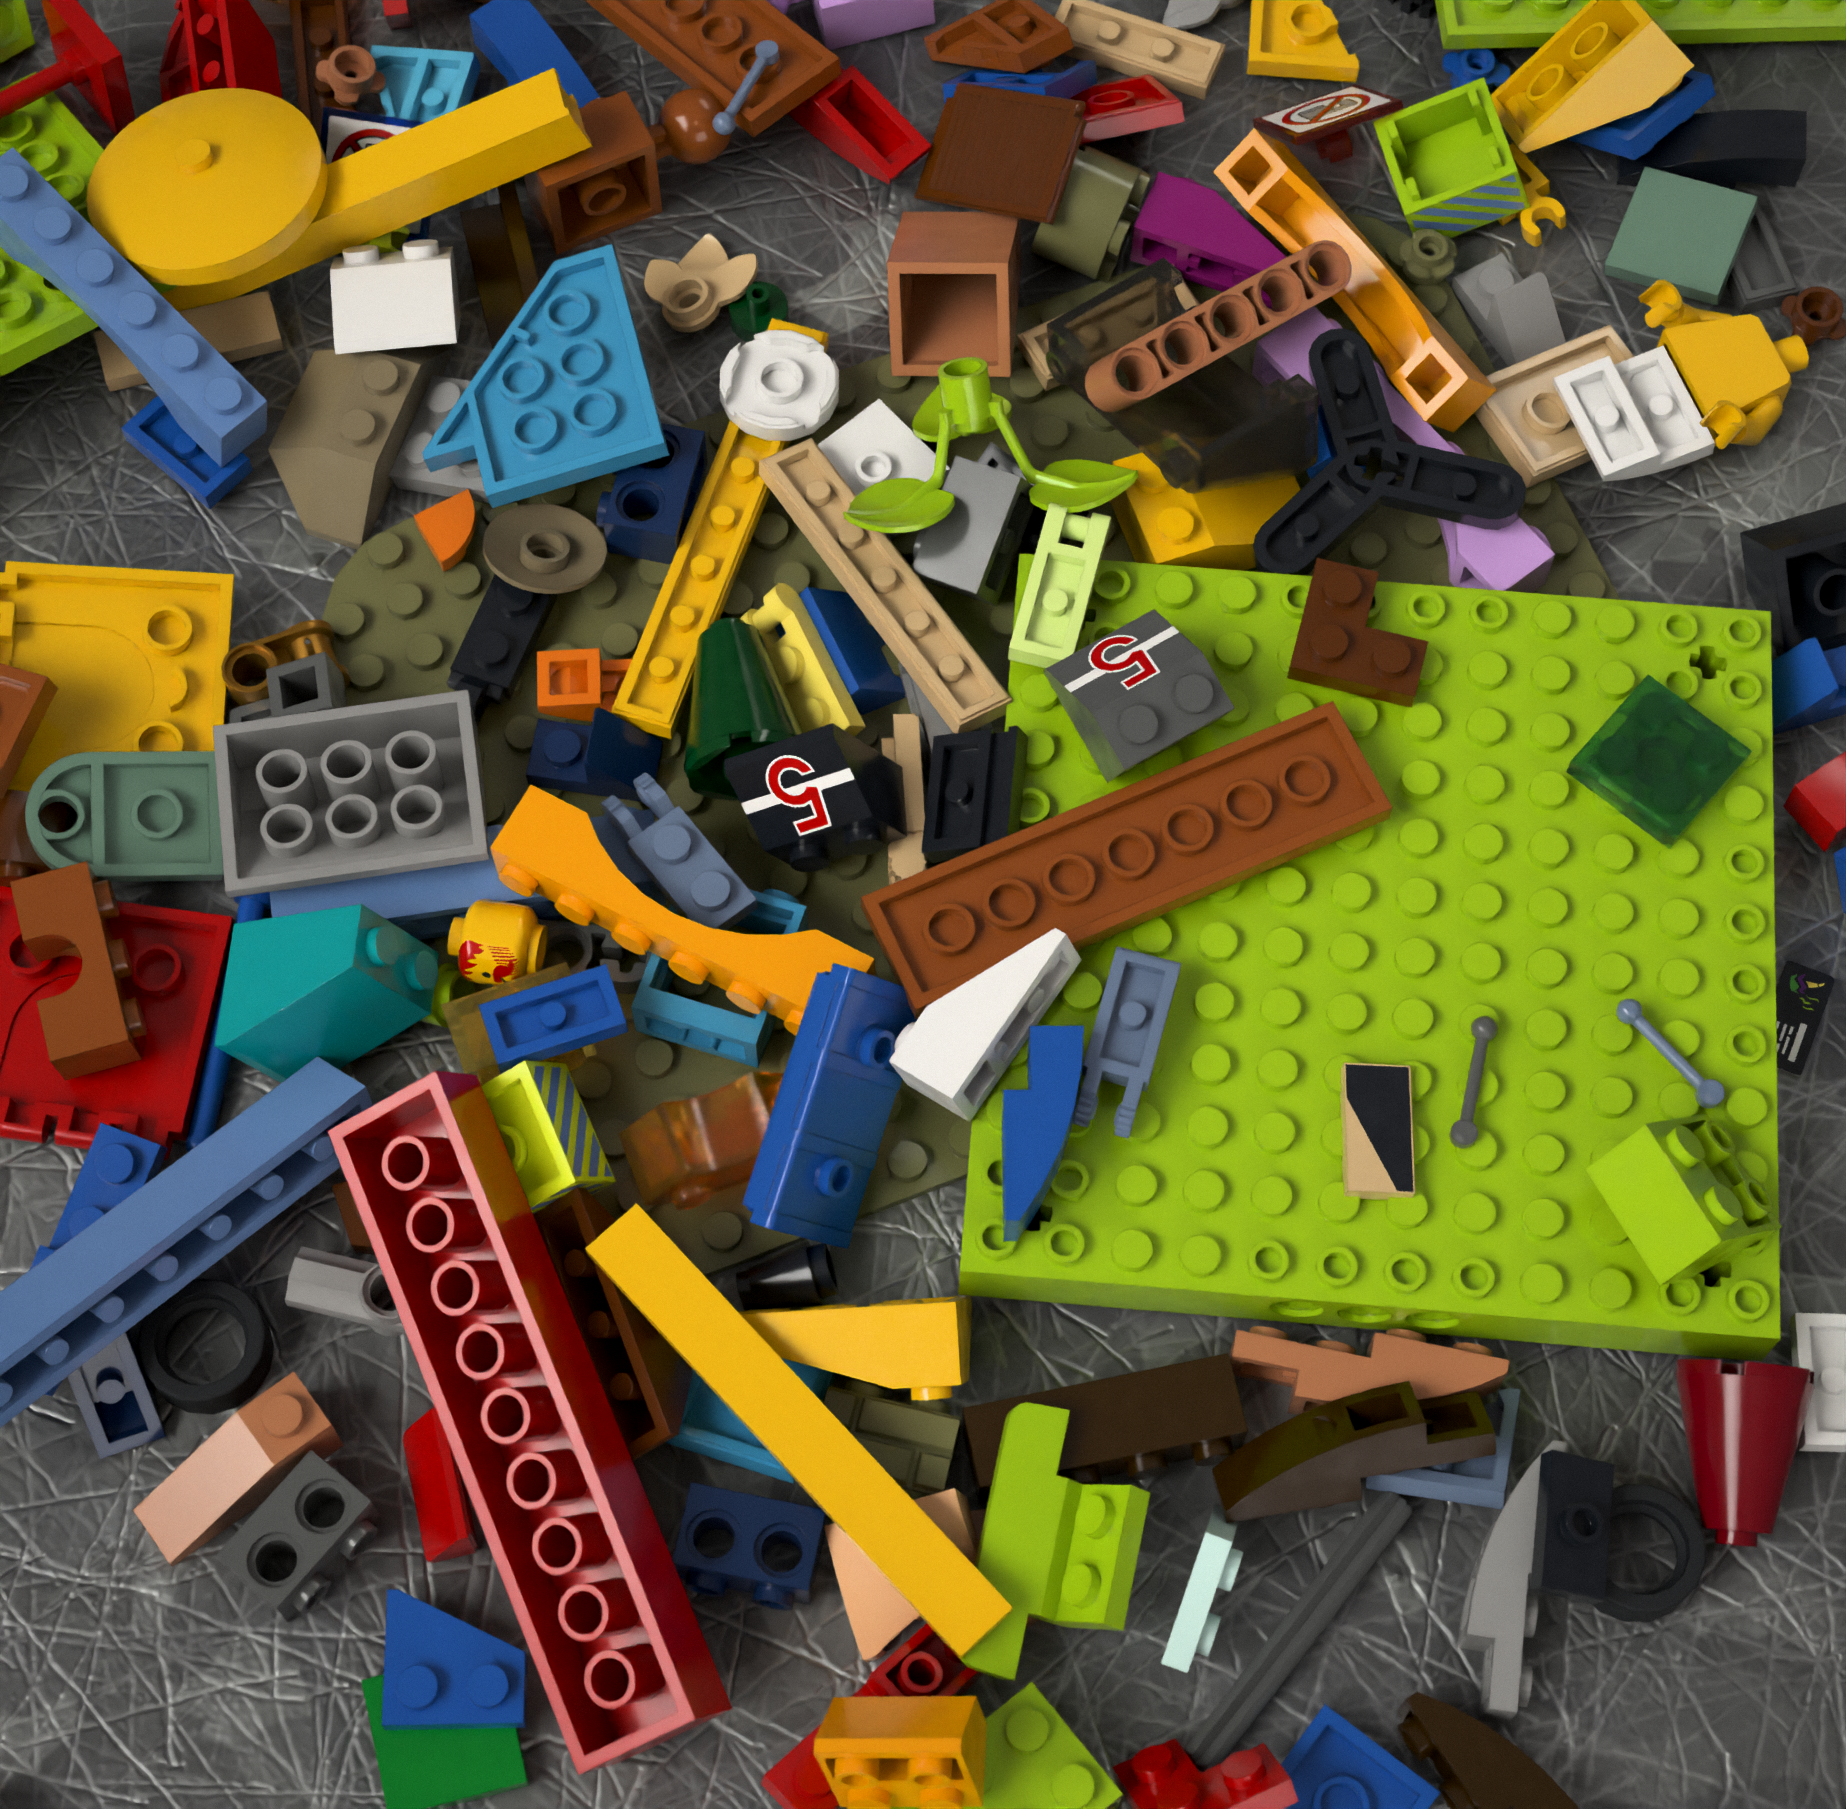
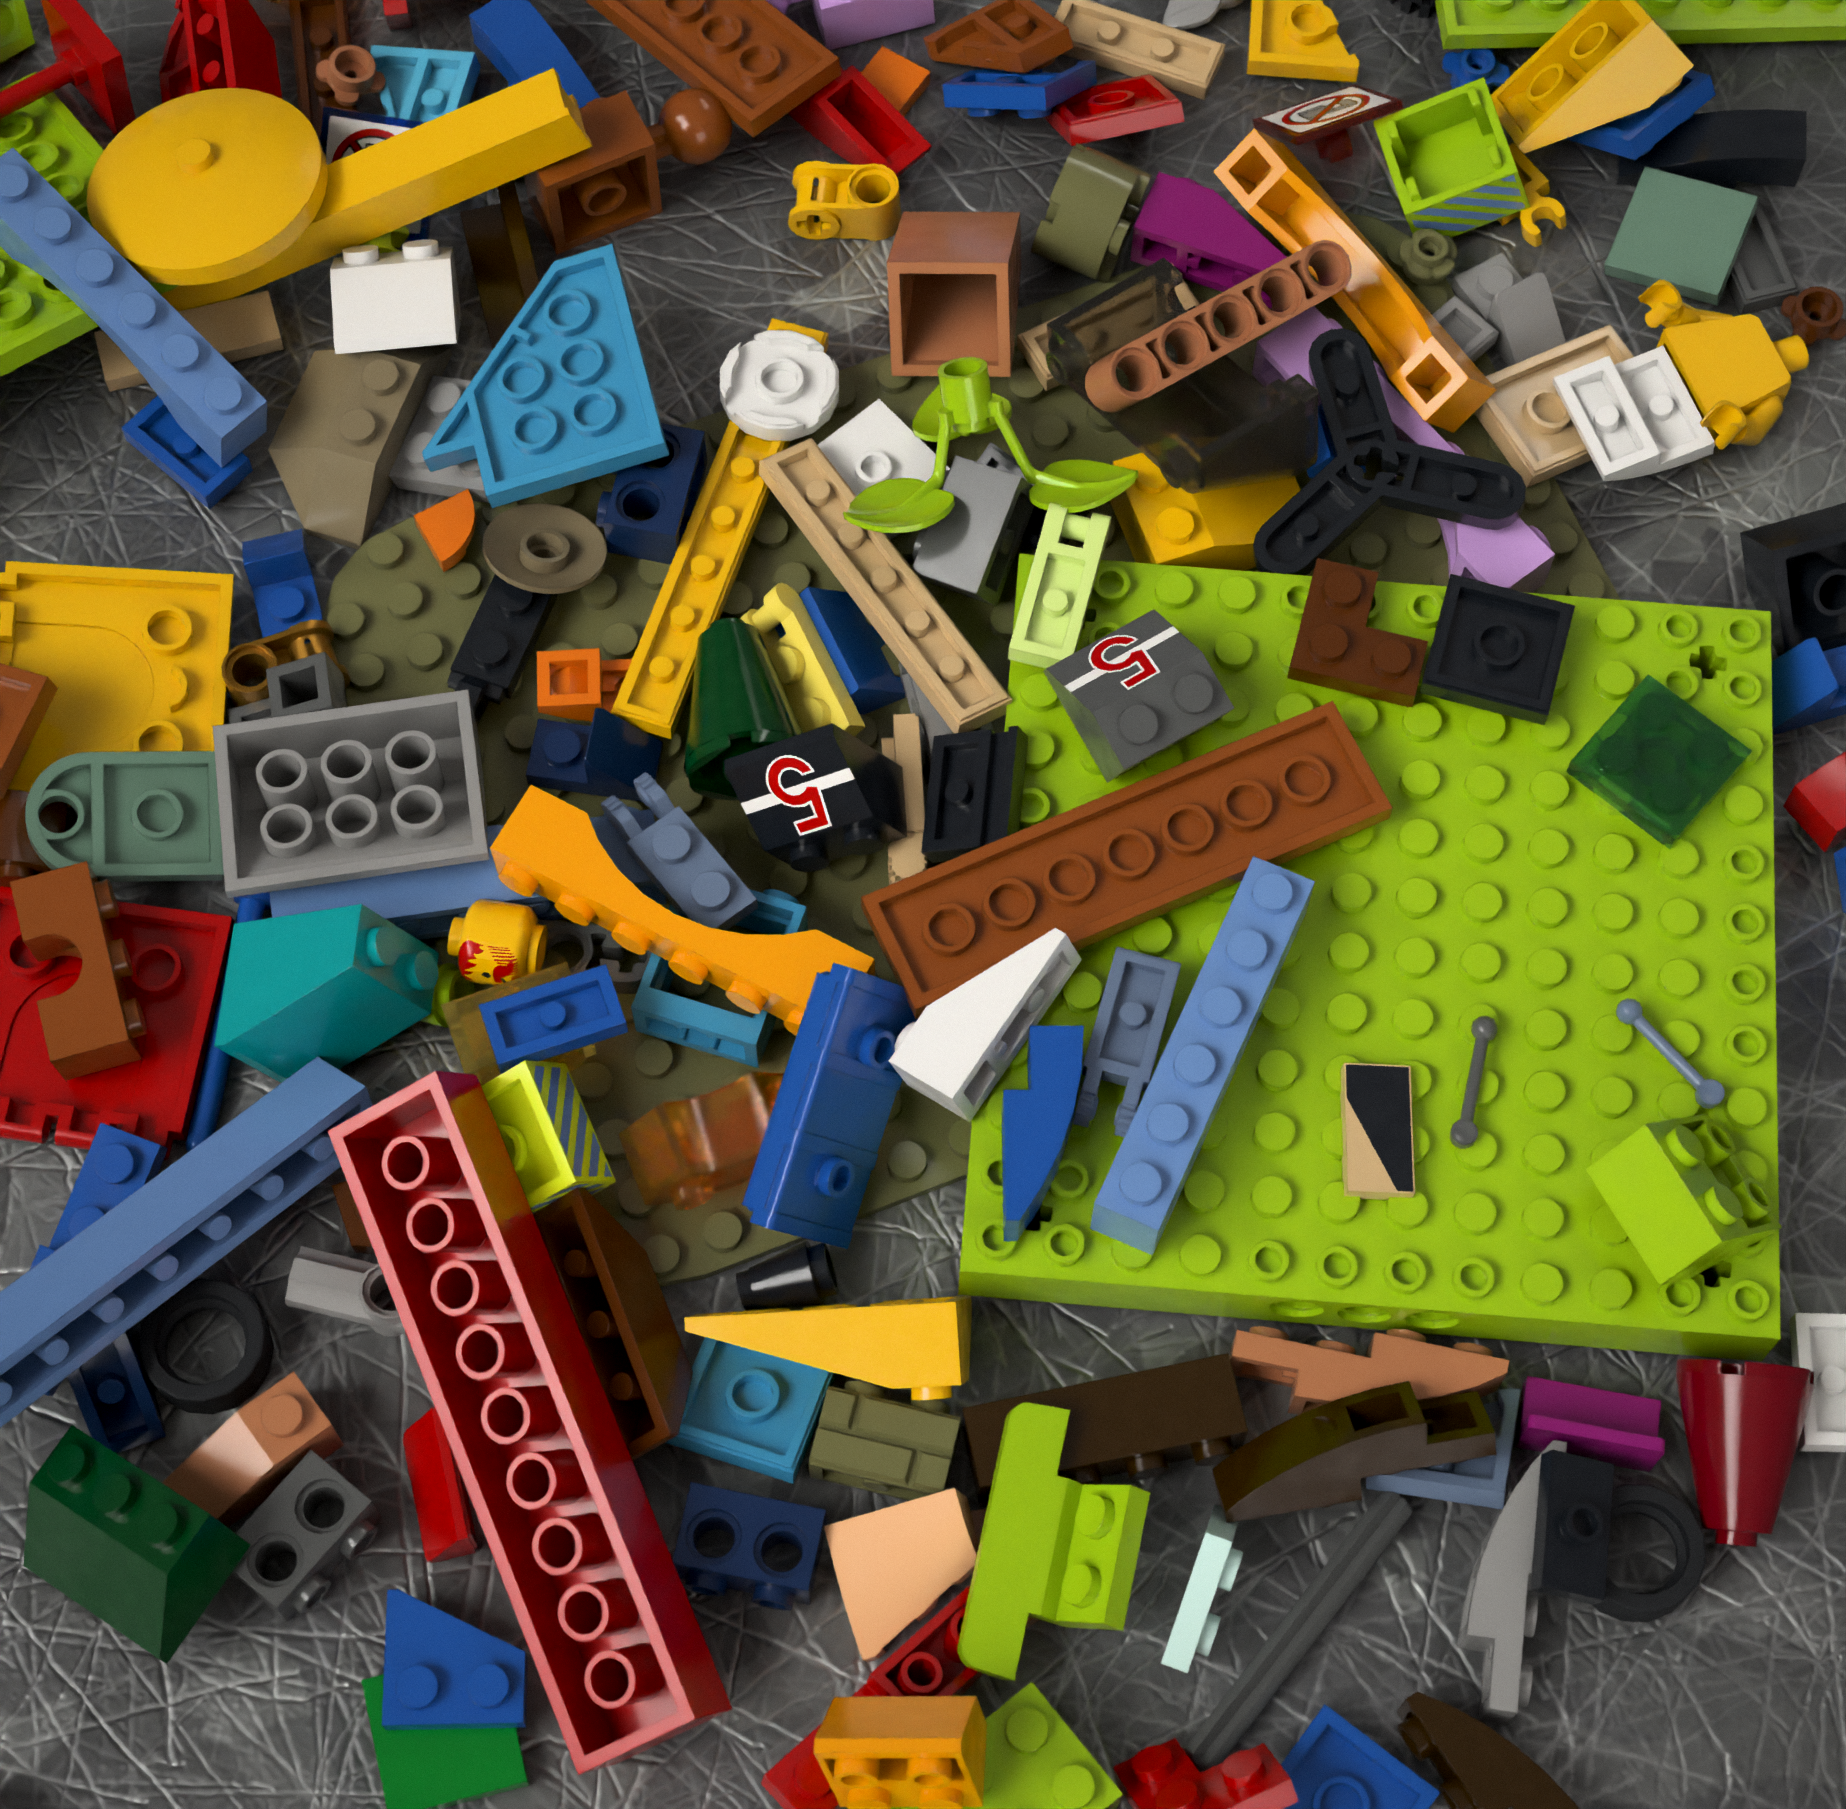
(125, 1544): none -> dark green slope
(281, 581): none -> blue slope
(699, 283): tan plate -> none
(756, 308): dark green tile -> none
(766, 54): sand blue hinge -> none
(800, 1431): yellow tile -> none
(844, 201): none -> yellow piece
(897, 79): none -> orange tile
(1003, 152): reddish brown window -> none
(1201, 1056): none -> medium blue brick
(1466, 328): none -> light grey tile
(1497, 649): none -> black plate
(1592, 1422): none -> magenta panel
(1799, 1009): black sticker -> none

